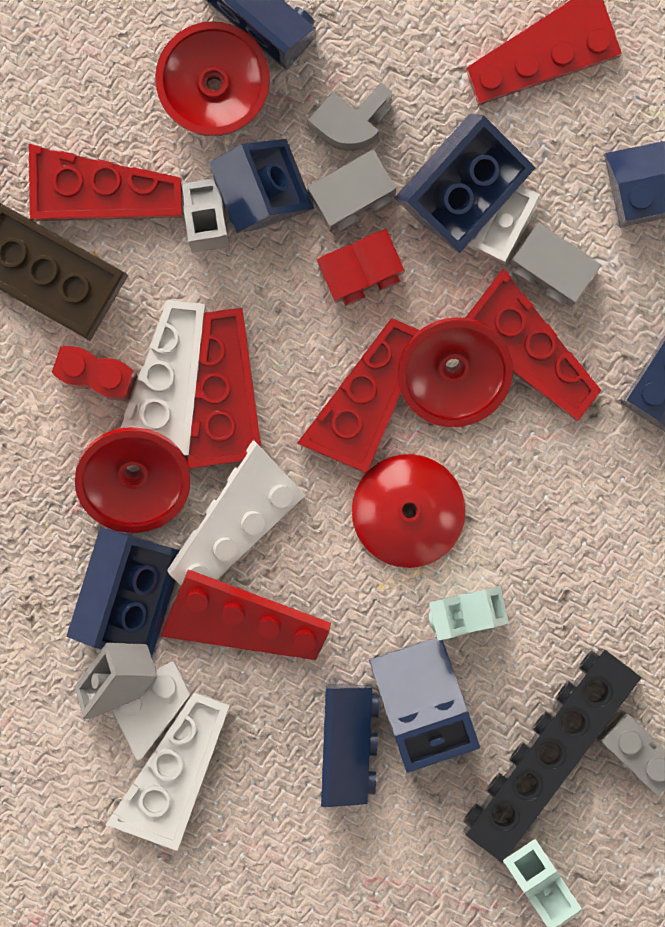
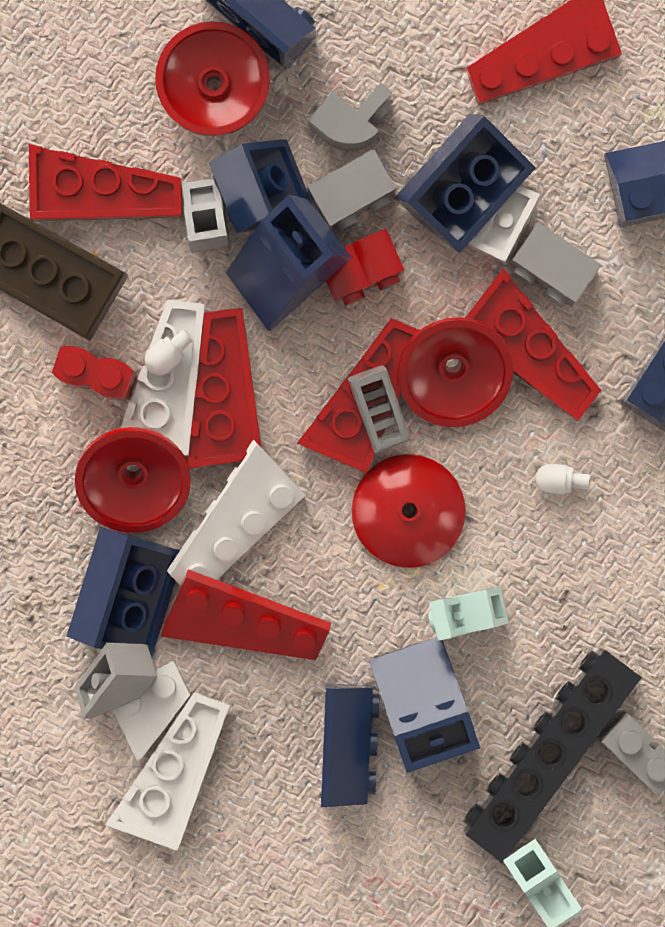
(167, 353): none -> white cylinder
(286, 260): none -> dark blue slope
(365, 378): none -> light grey slope
(560, 479): none -> white cylinder

